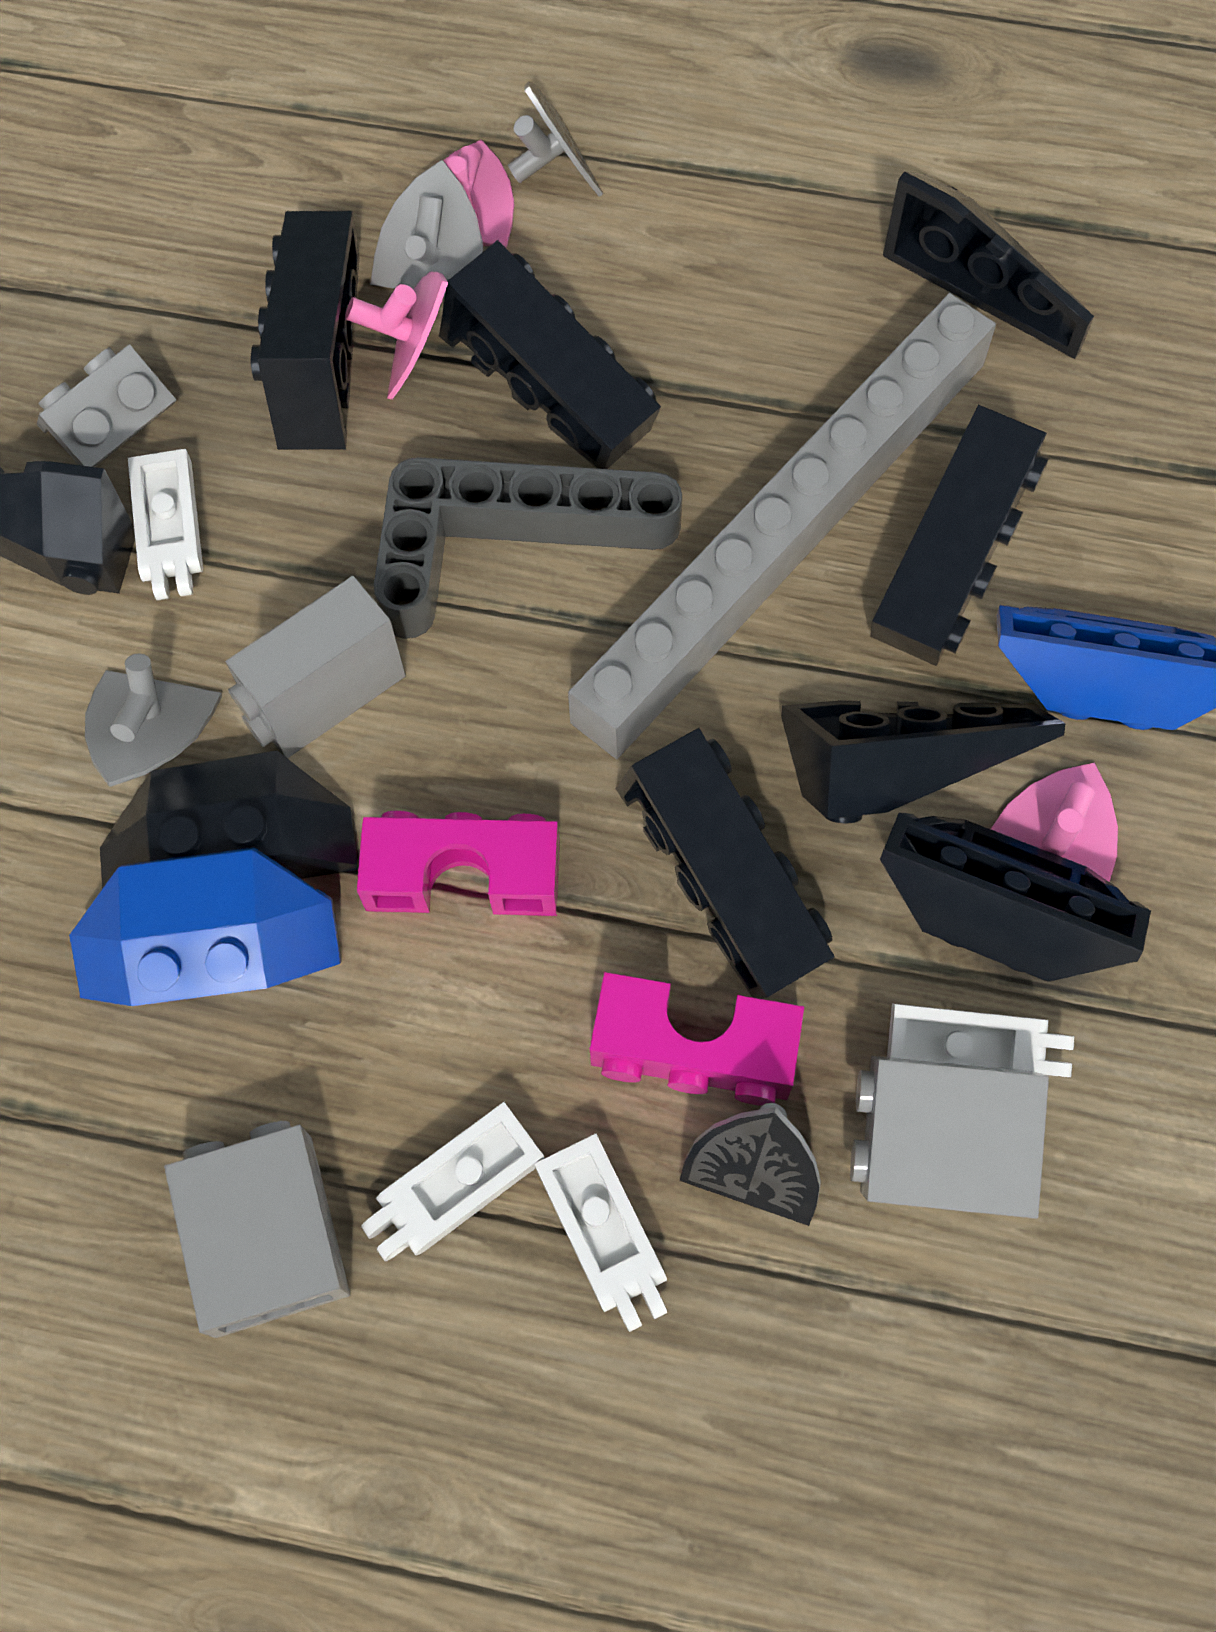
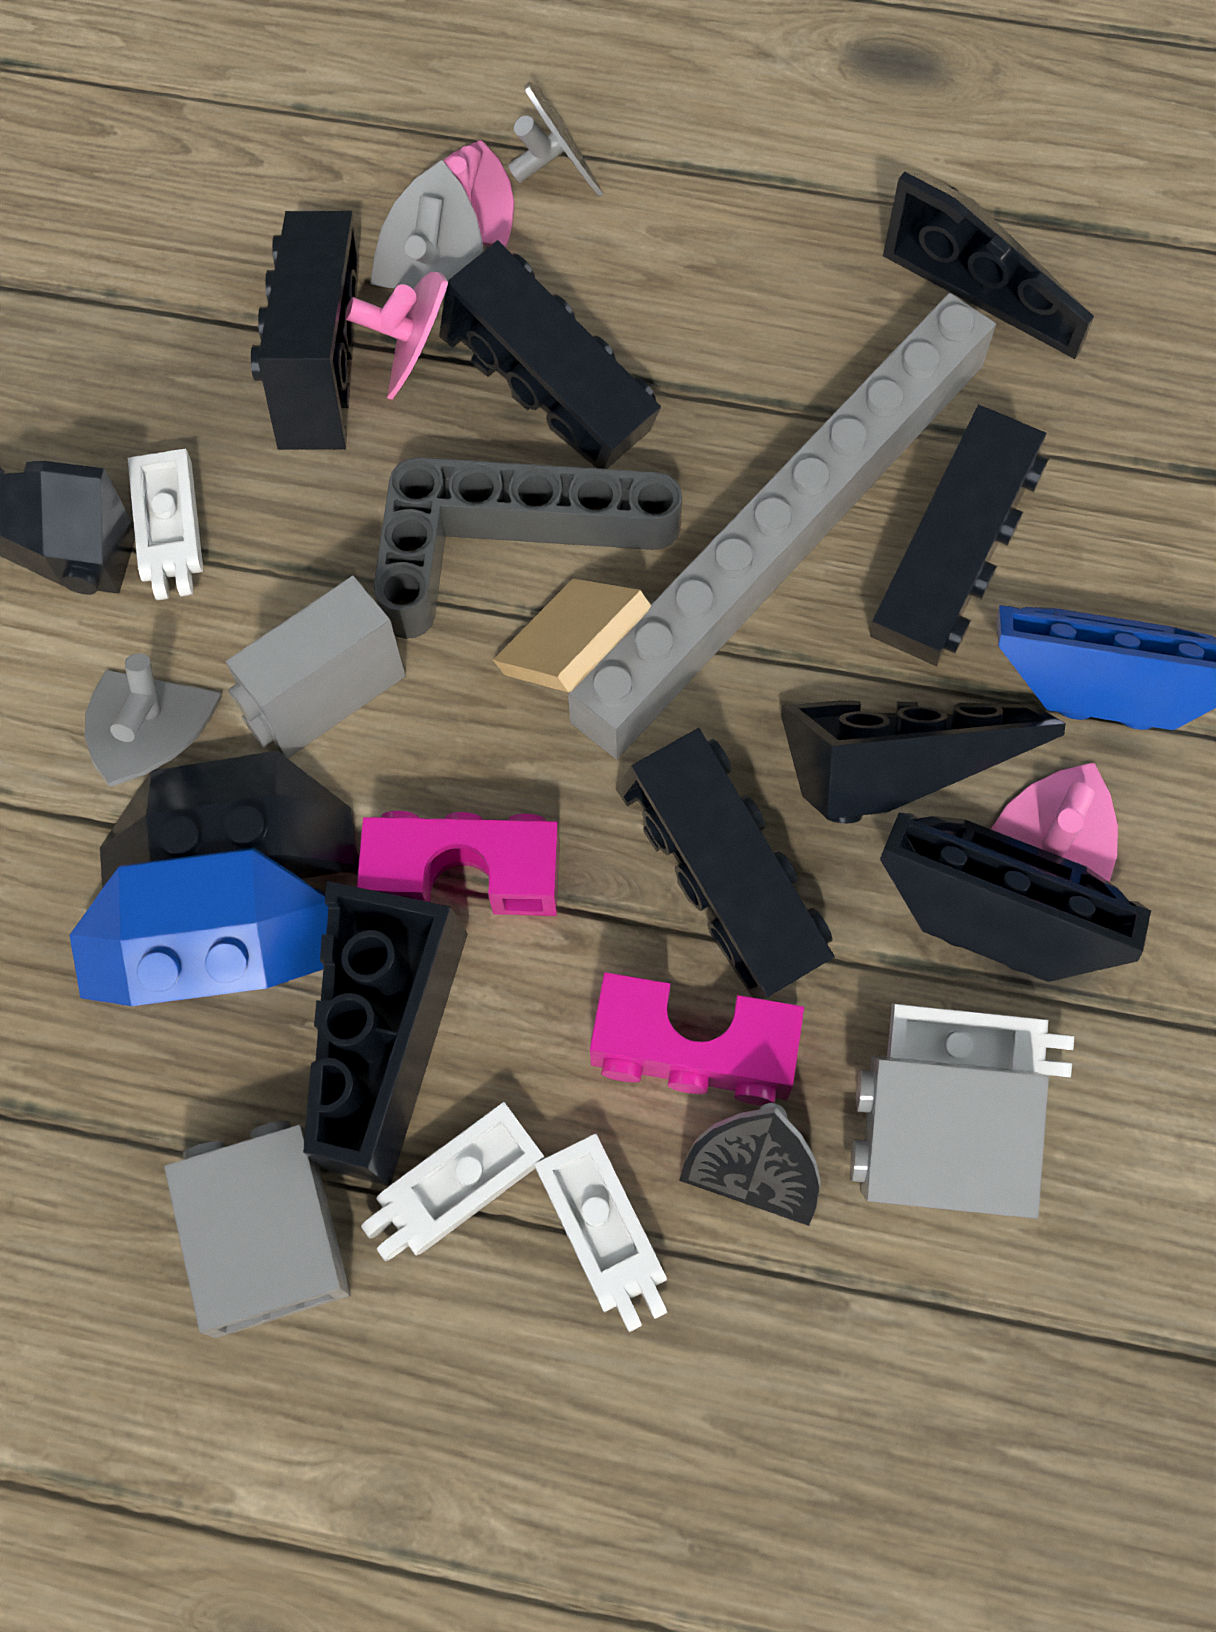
(105, 406): light grey bracket -> none
(376, 1024): none -> black wedge
(572, 634): none -> tan tile

